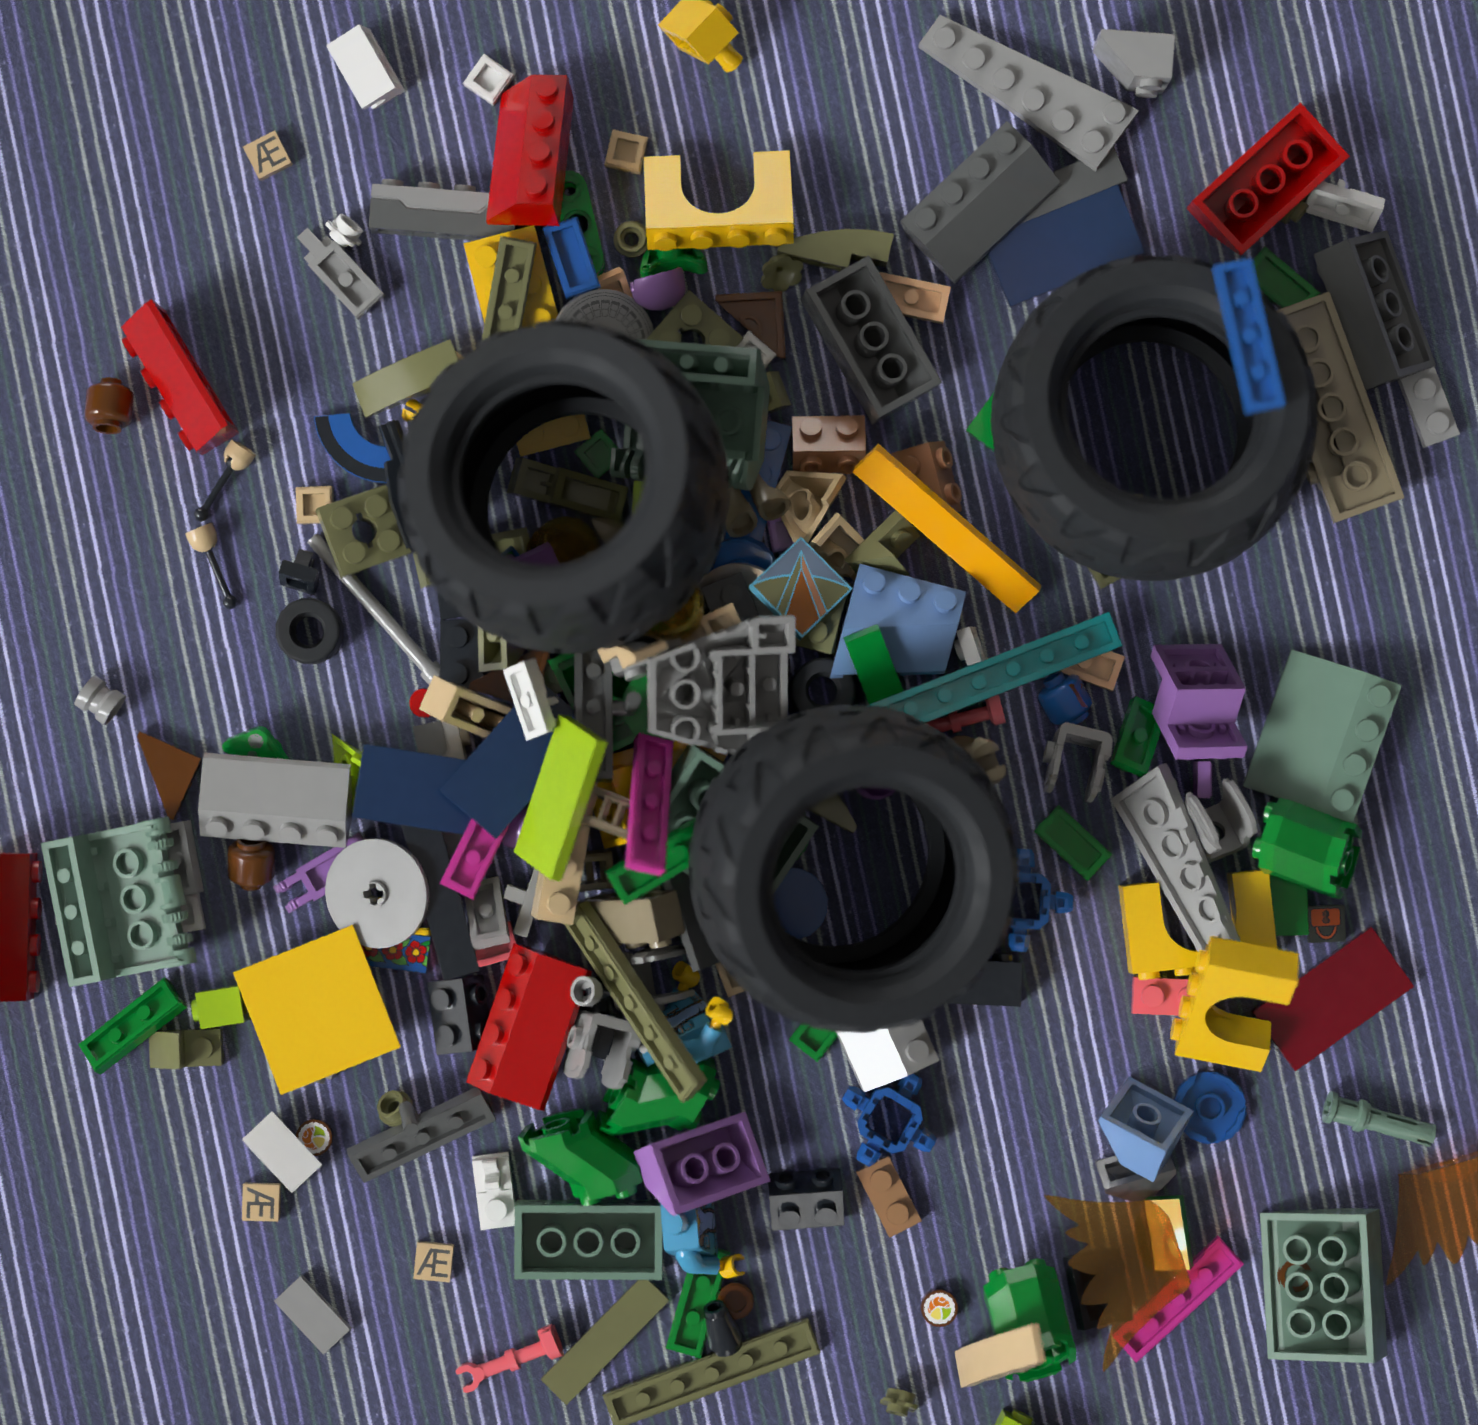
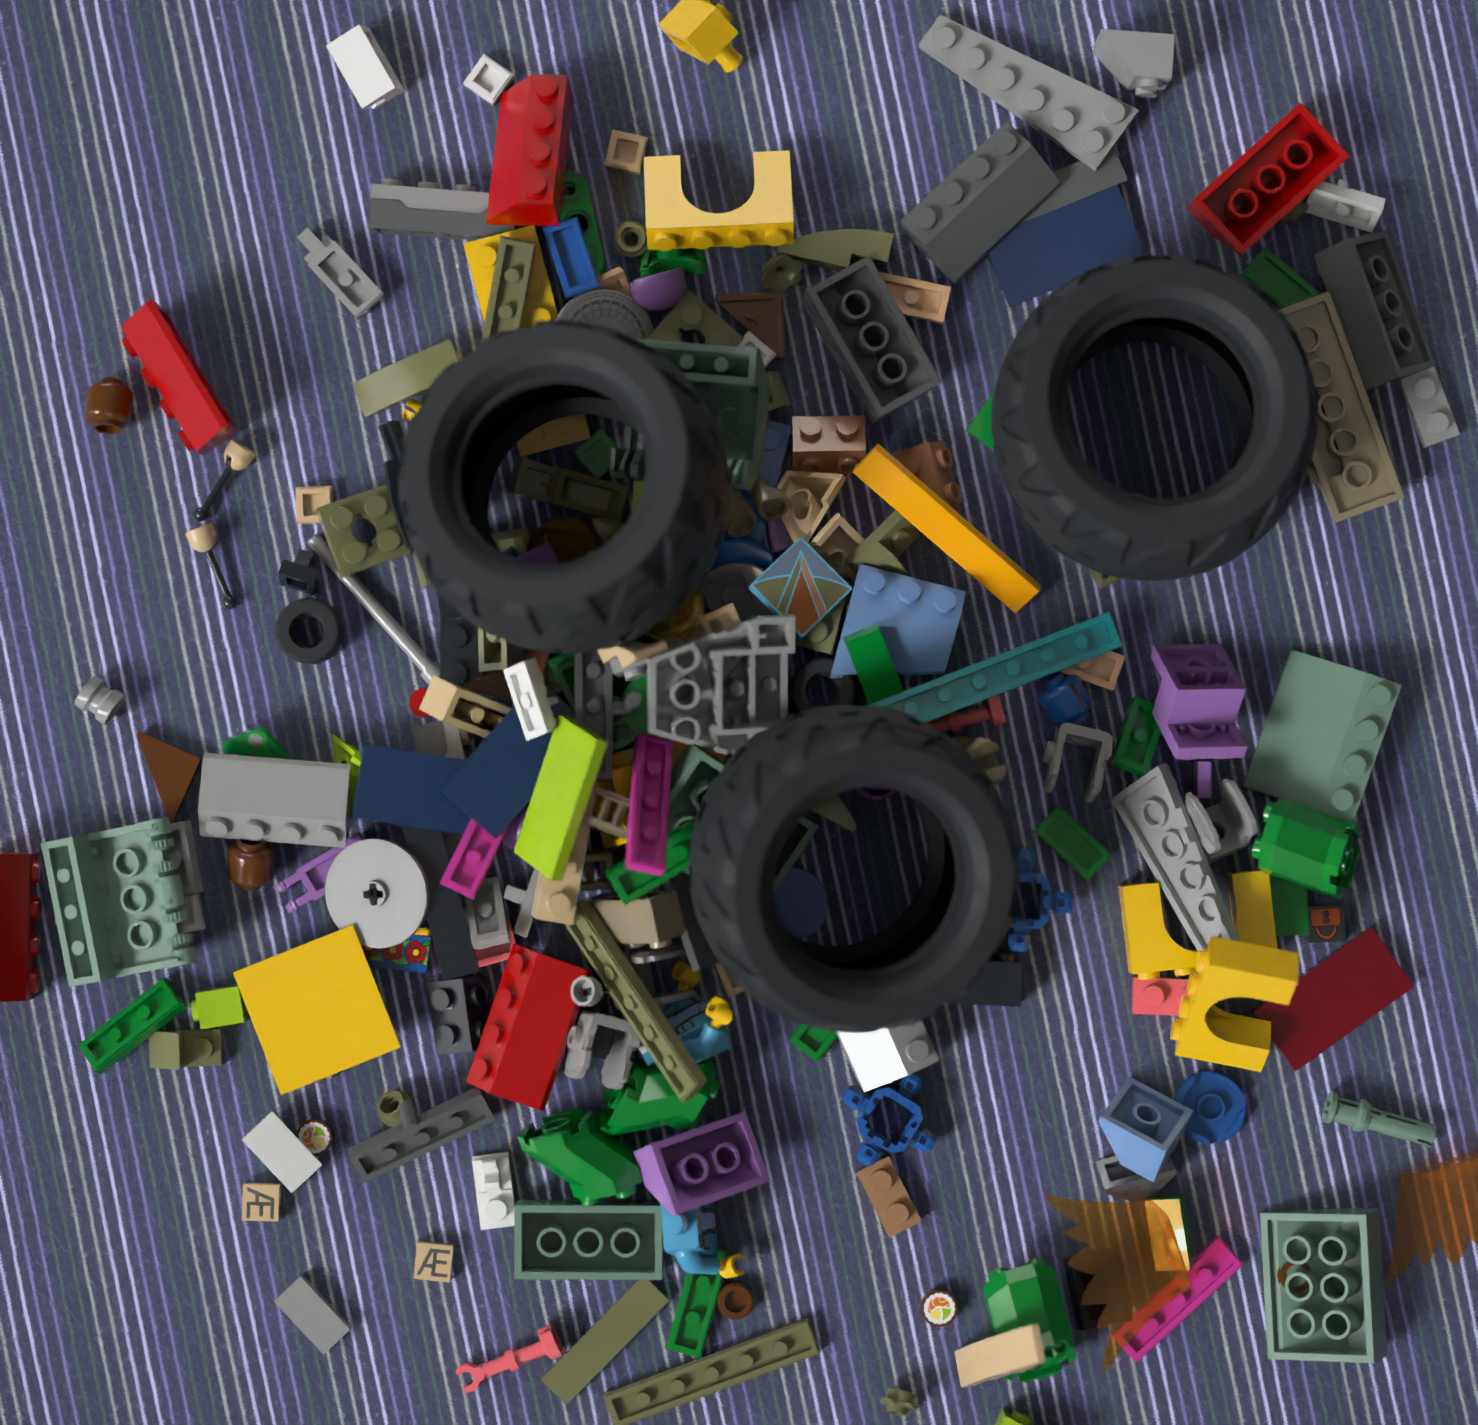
(267, 155): tan tile -> none
(345, 231): white plate -> none
(350, 449): tile -> none
(722, 1331): black cone -> none
(806, 1199): black bracket -> none
(969, 646): white plate -> none
(1248, 336): blue plate -> none

